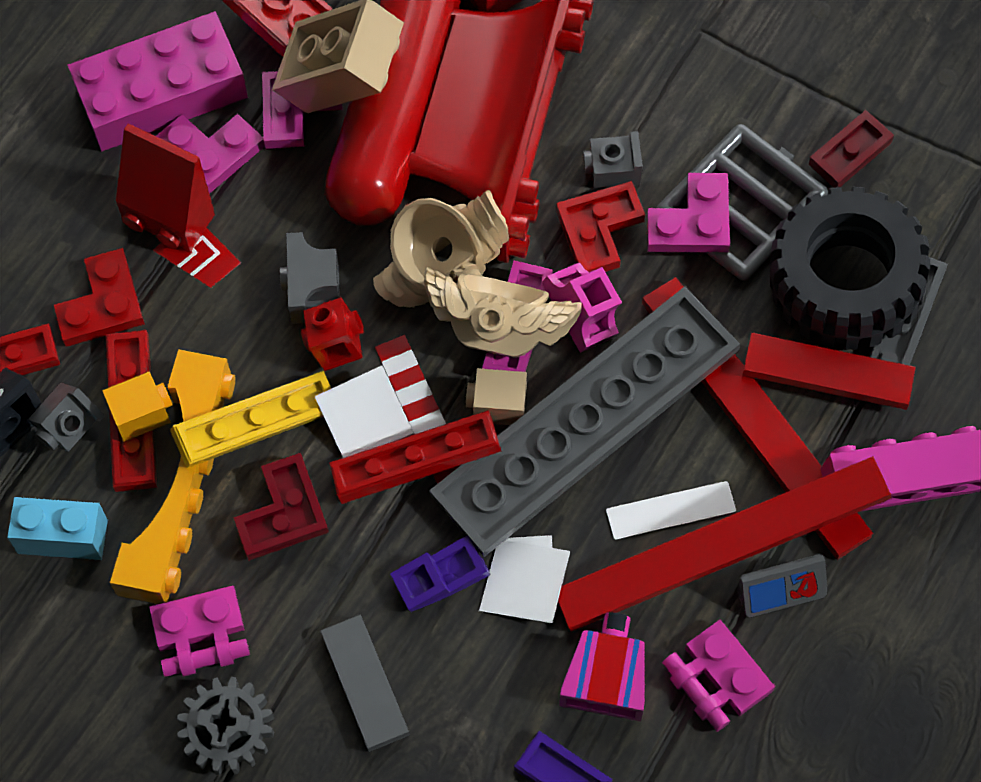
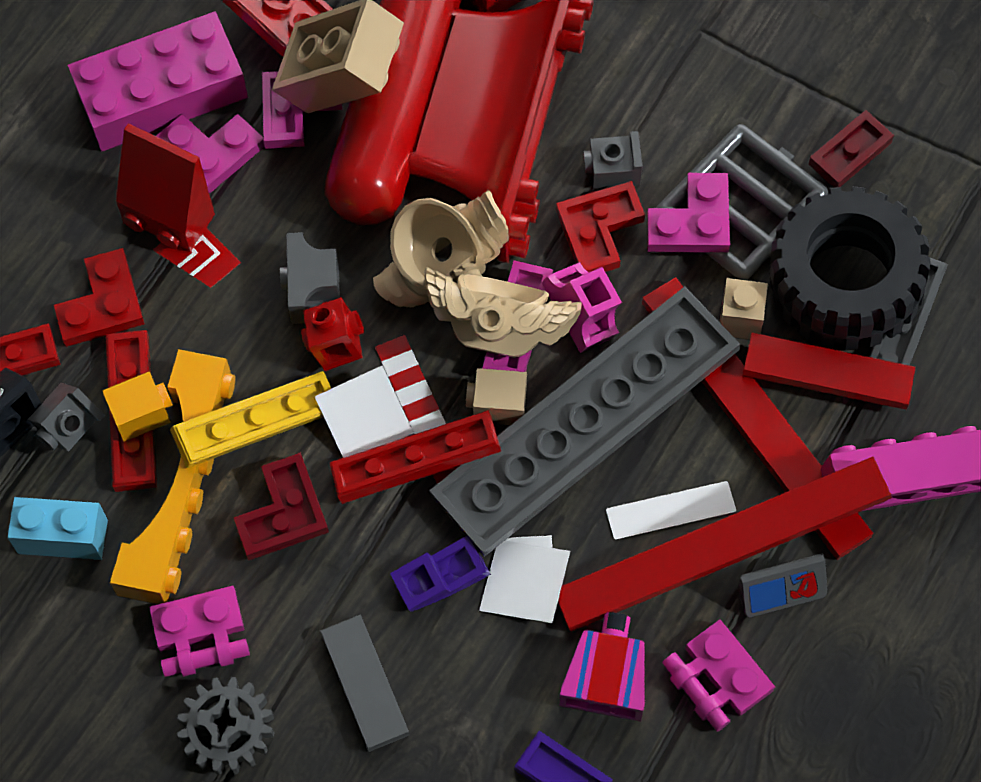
(743, 307): none -> tan brick

